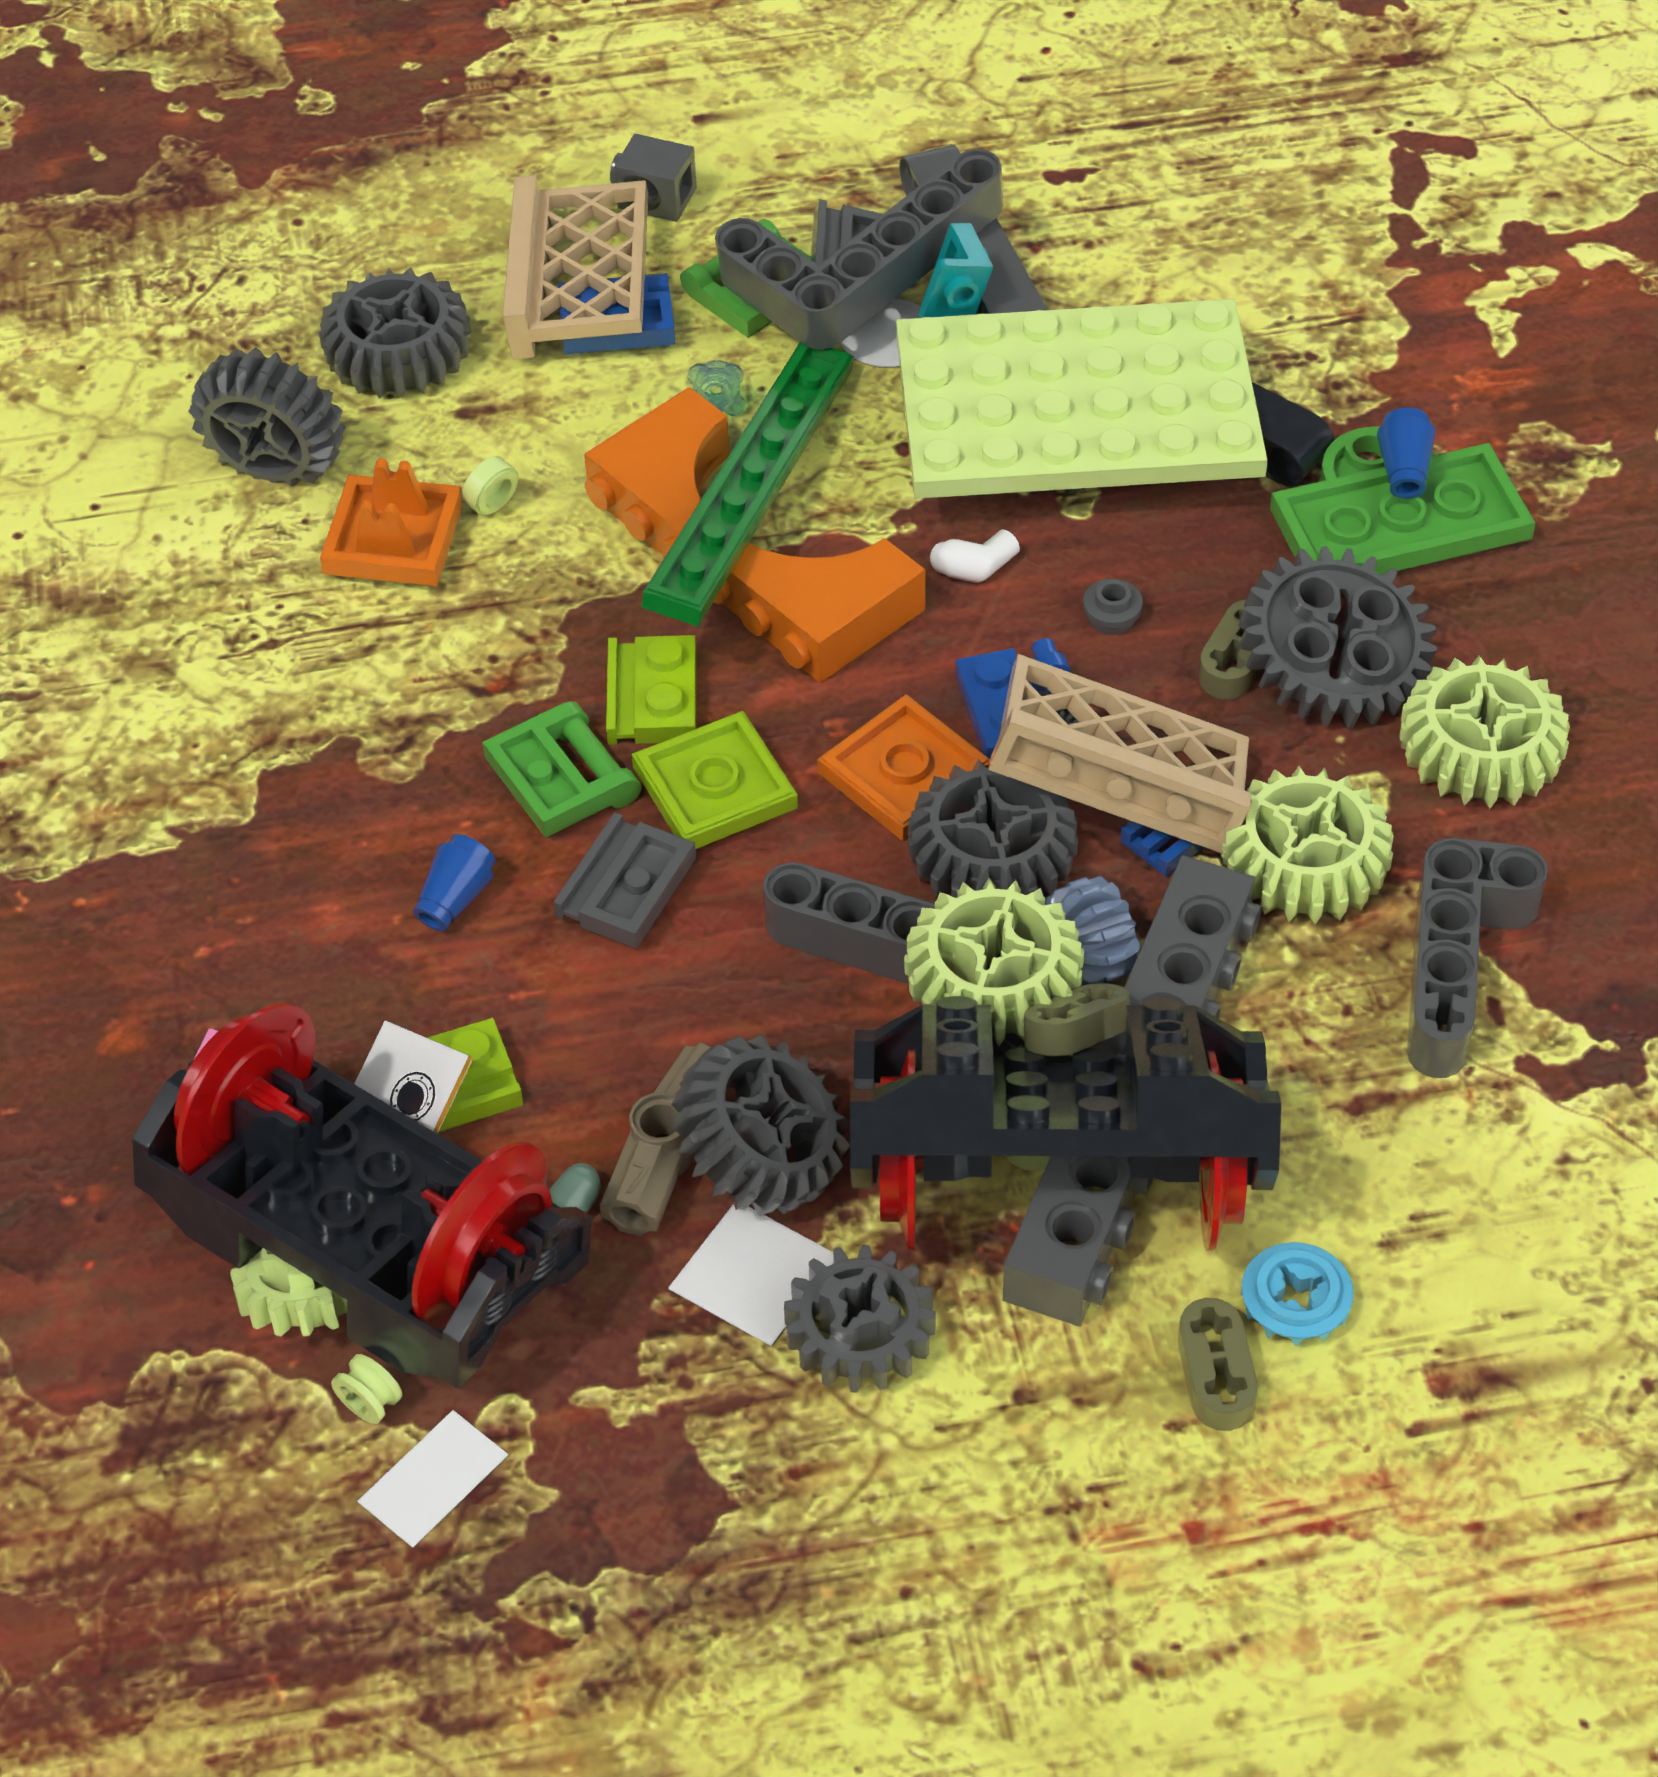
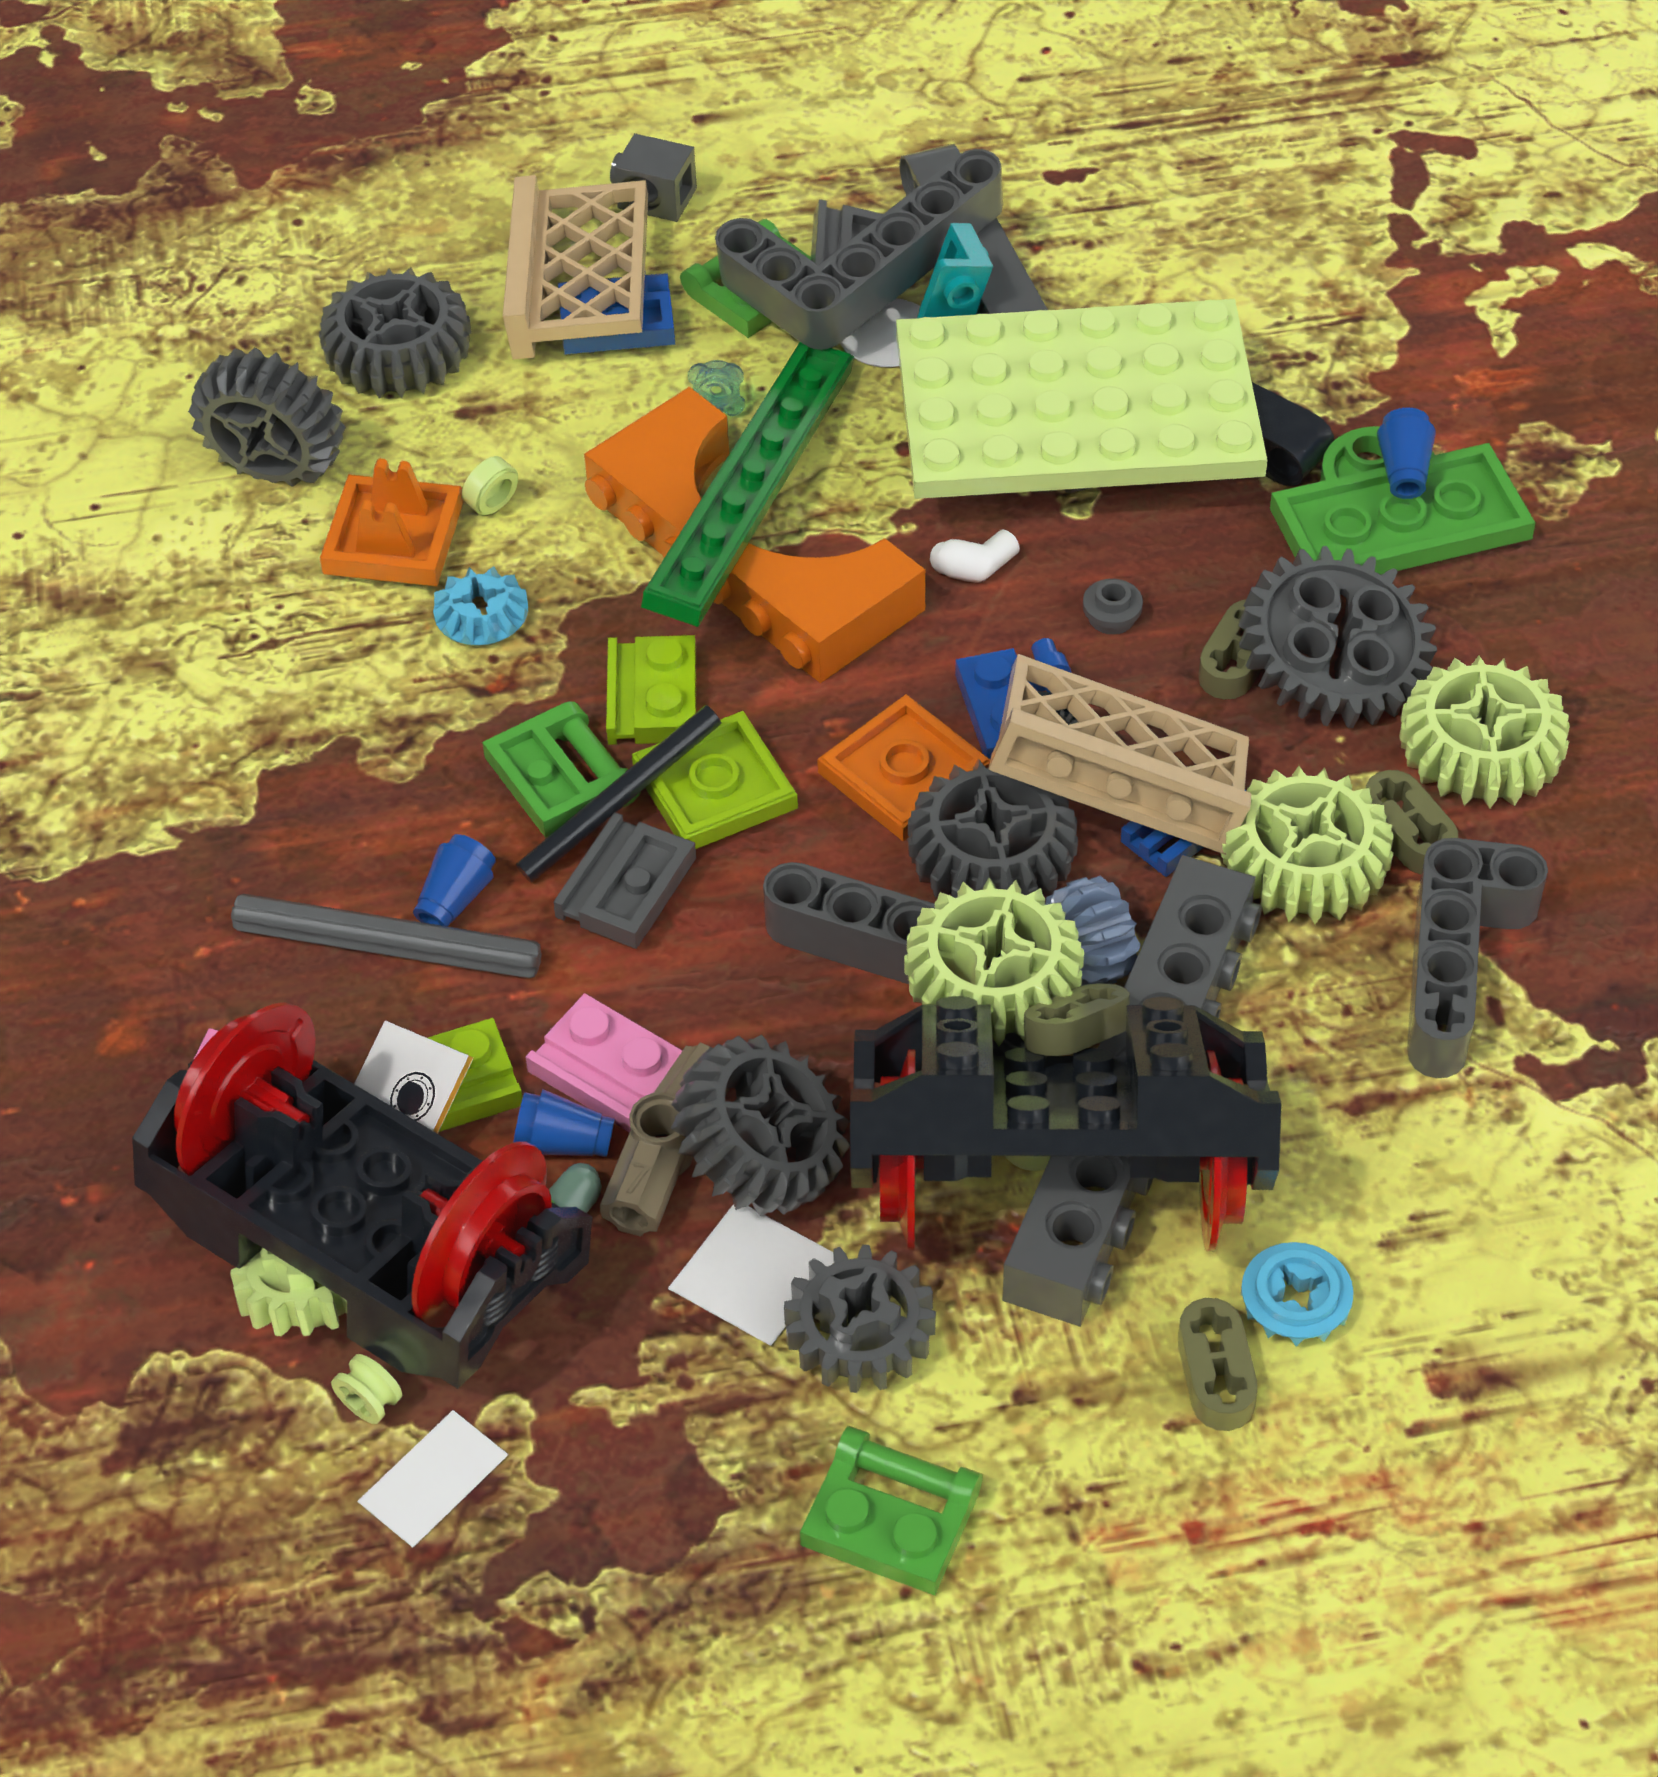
(386, 935): none -> dark grey axle
(464, 623): none -> medium azure gear
(562, 1126): none -> blue cone
(602, 1059): none -> bright pink plate
(618, 793): none -> black bar
(881, 1529): none -> bright green plate
(1418, 816): none -> olive beam

